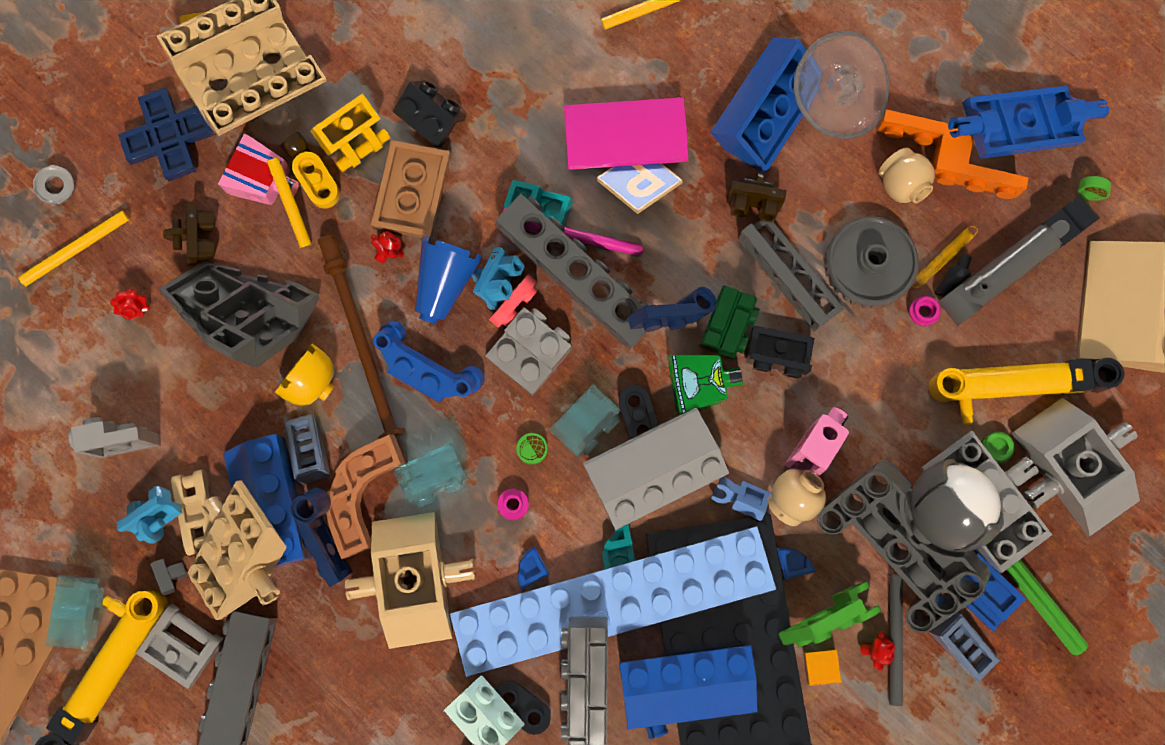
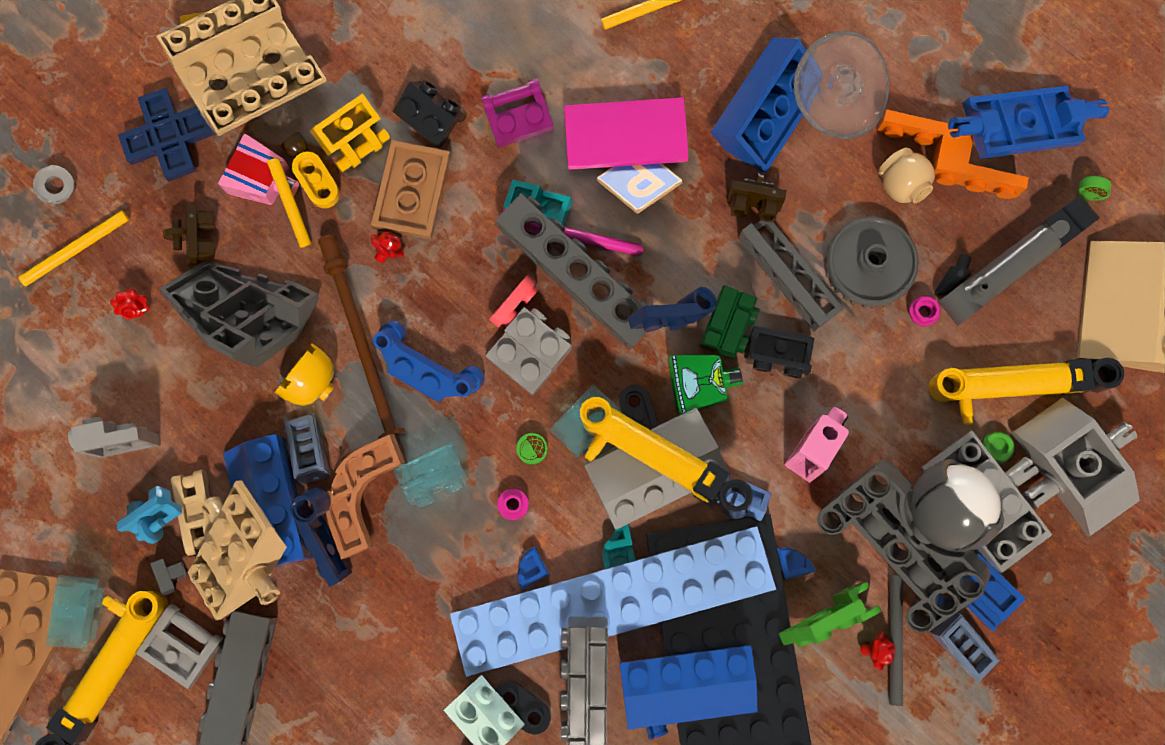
(407, 613): tan slope -> none
(441, 278): blue cone -> none
(494, 280): dark azure hips -> none
(521, 121): none -> magenta plate
(705, 480): none -> yellow piece
(797, 496): tan piece -> none
(822, 667): light orange tile -> none
(951, 248): yellow piece -> none
(1047, 608): bright green axle -> none

